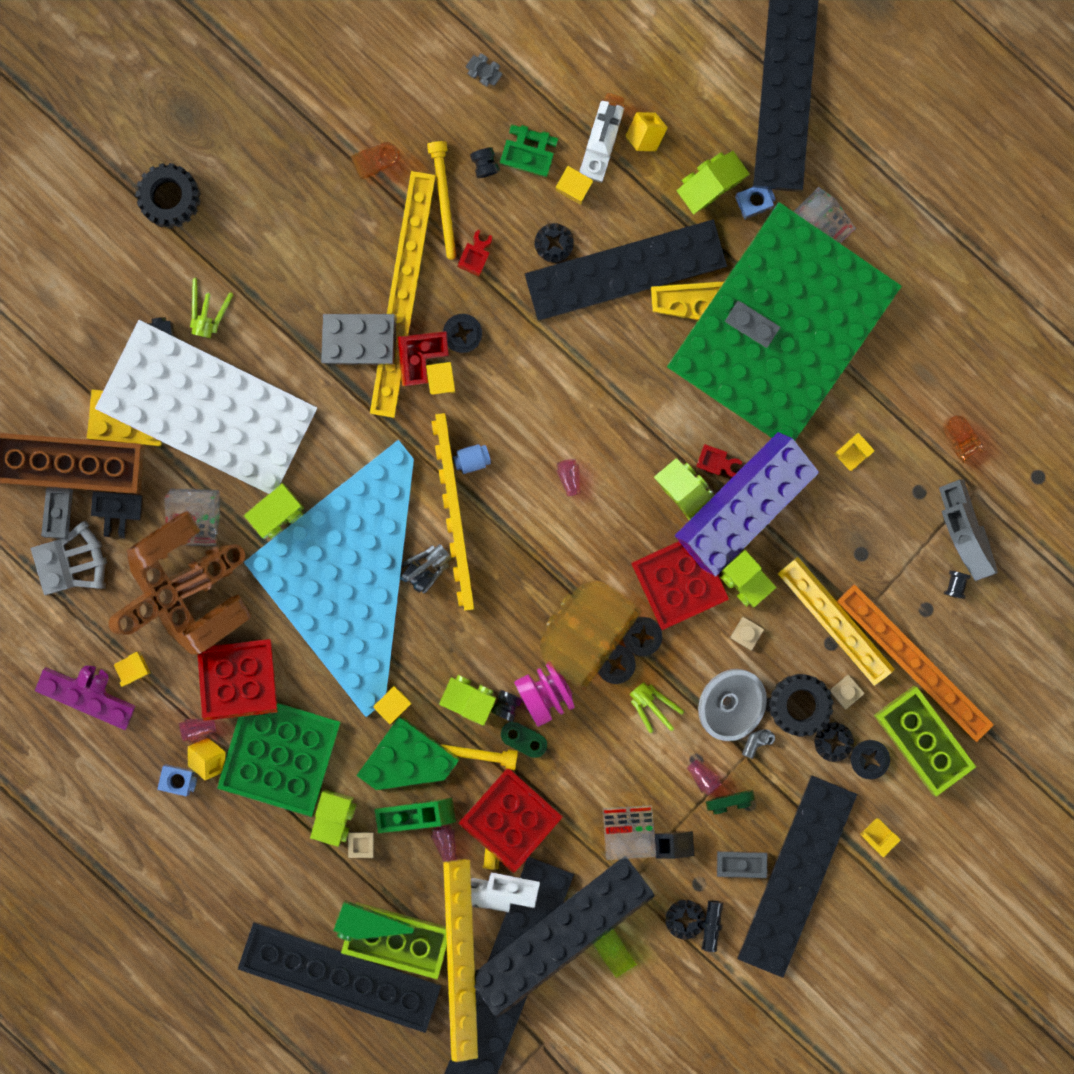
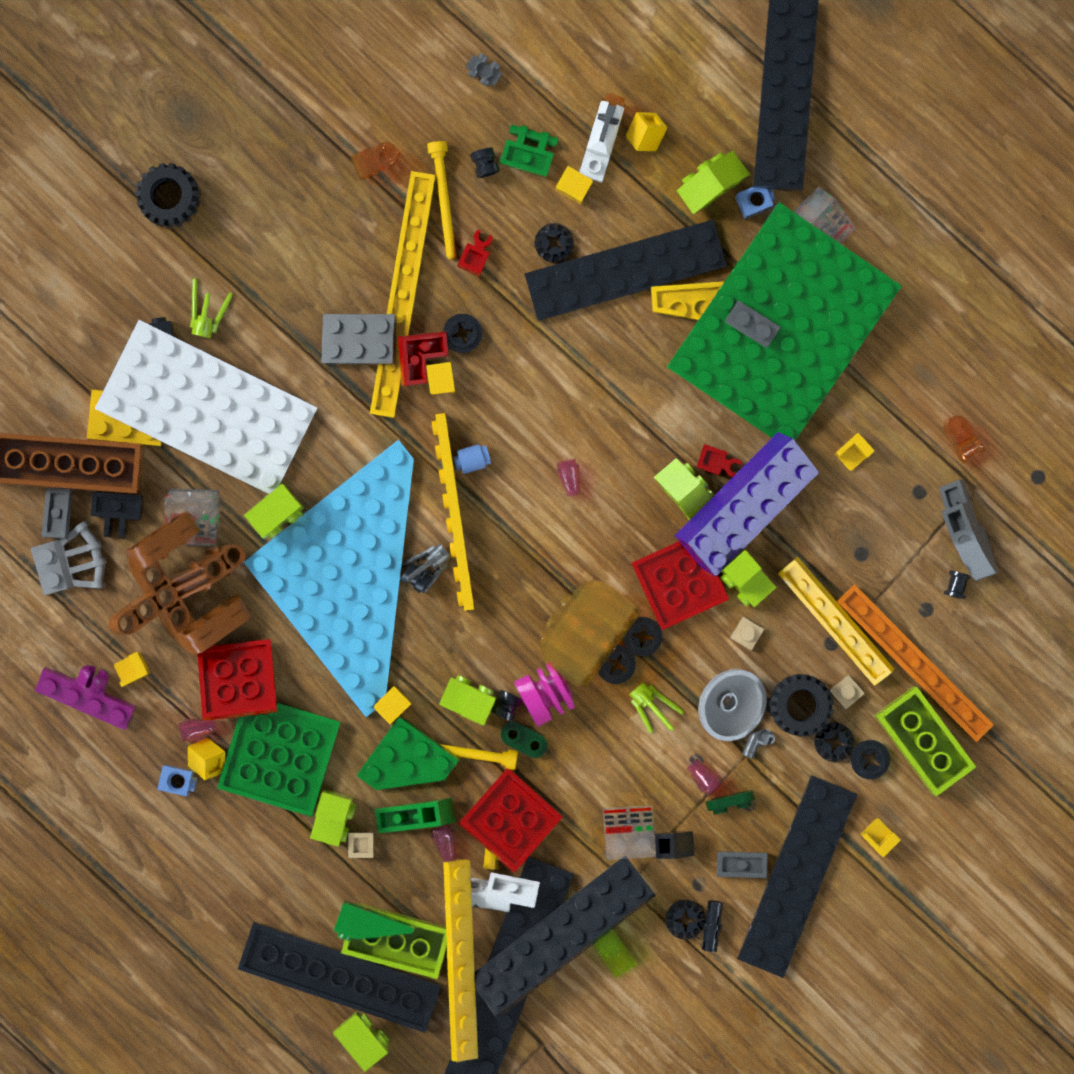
(361, 1041): none -> lime brick

